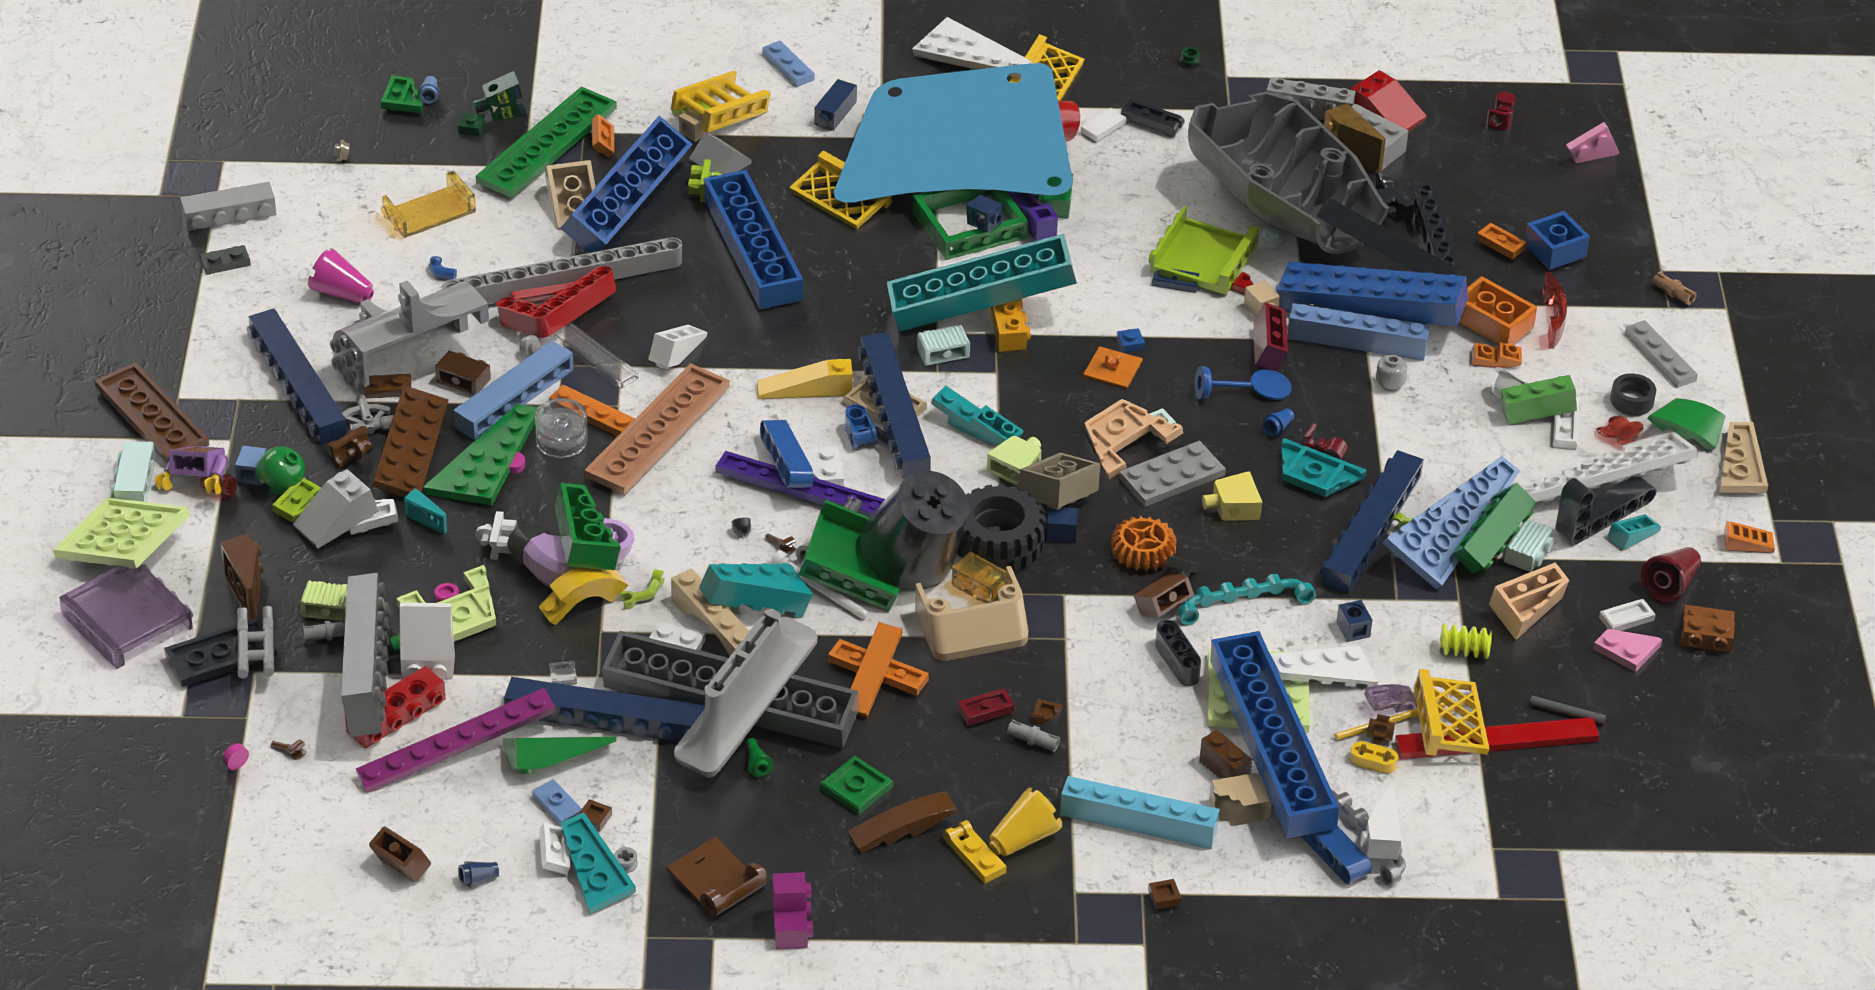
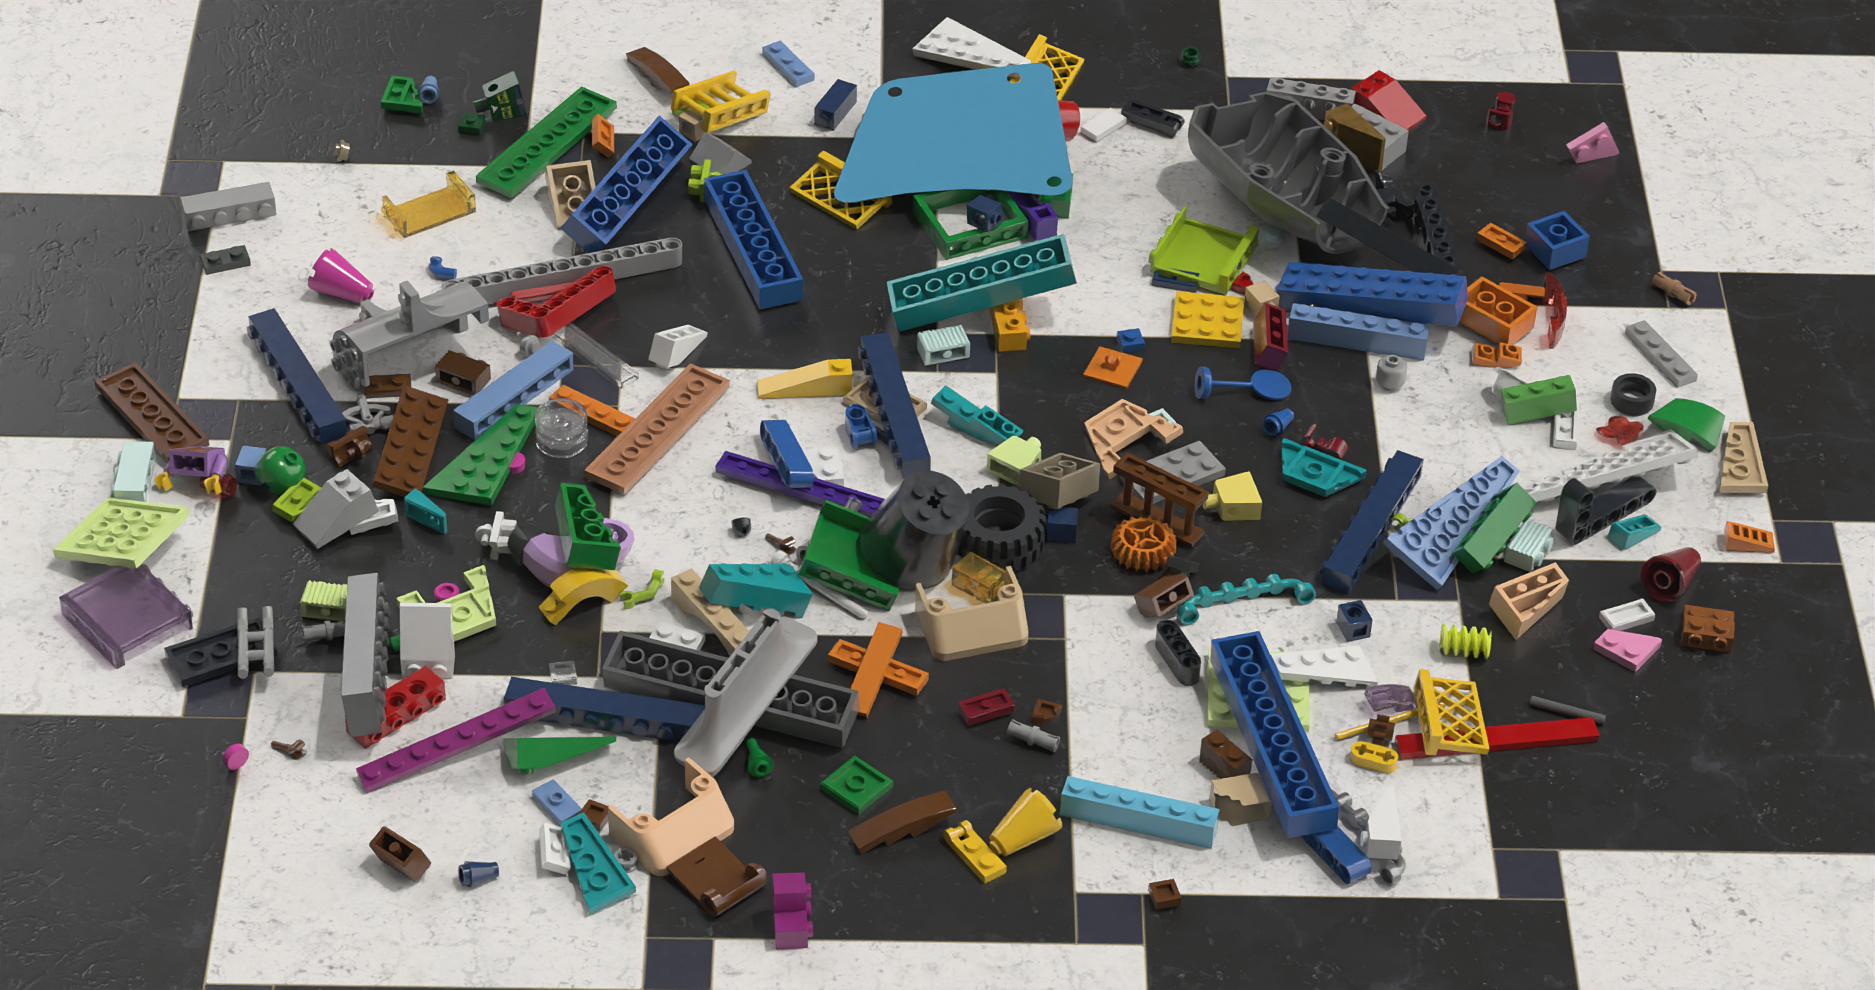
(243, 571): reddish brown slope -> none
(661, 72): none -> reddish brown slope
(681, 831): none -> light nougat windscreen
(1165, 484): none -> reddish brown fence
(1207, 320): none -> yellow plate
(1524, 291): none -> orange plate

